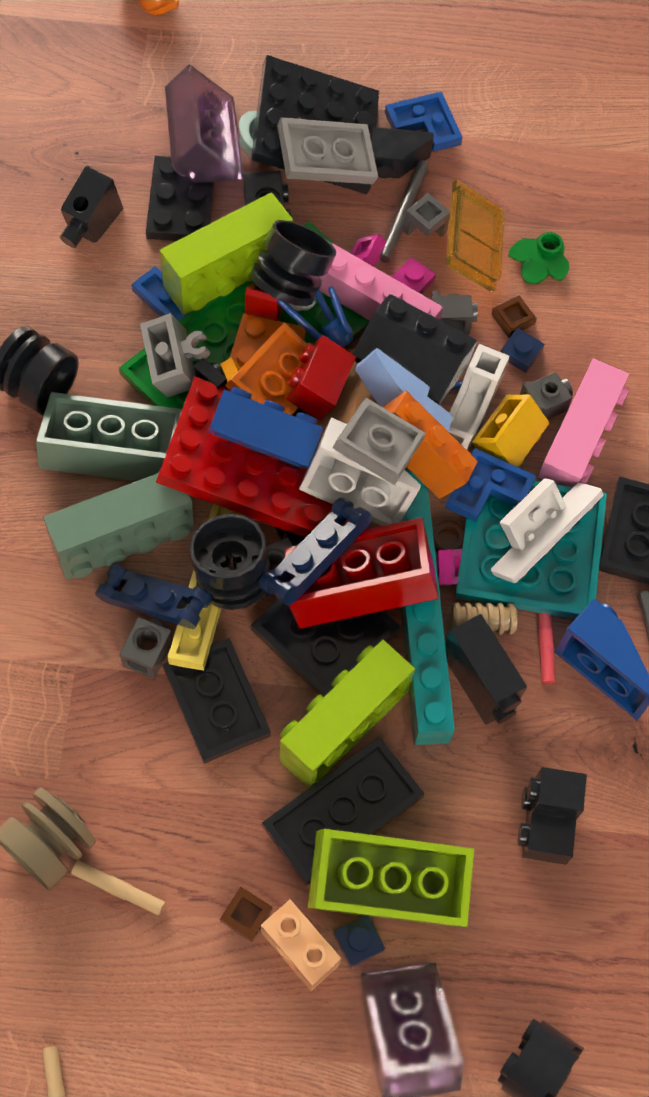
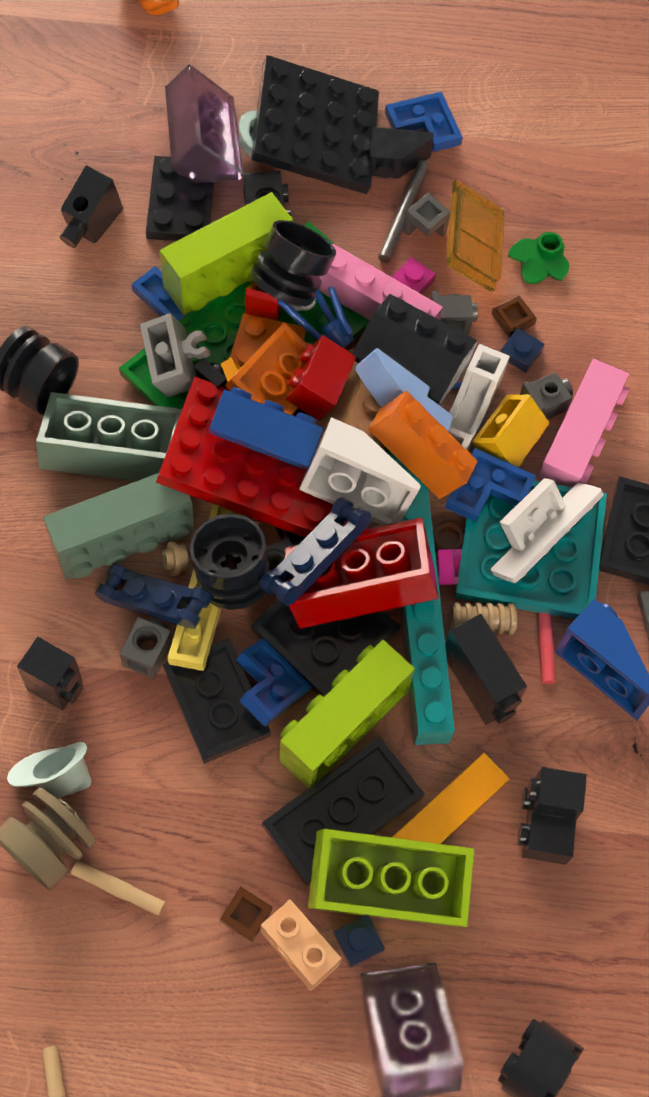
(51, 674): none -> black brick
(56, 770): none -> light aqua piece
(175, 558): none -> tan plate
(277, 686): none -> blue plate
(327, 151): light grey plate -> none
(369, 248): dark pink plate -> none
(379, 441): light grey plate -> none
(455, 803): none -> light orange tile

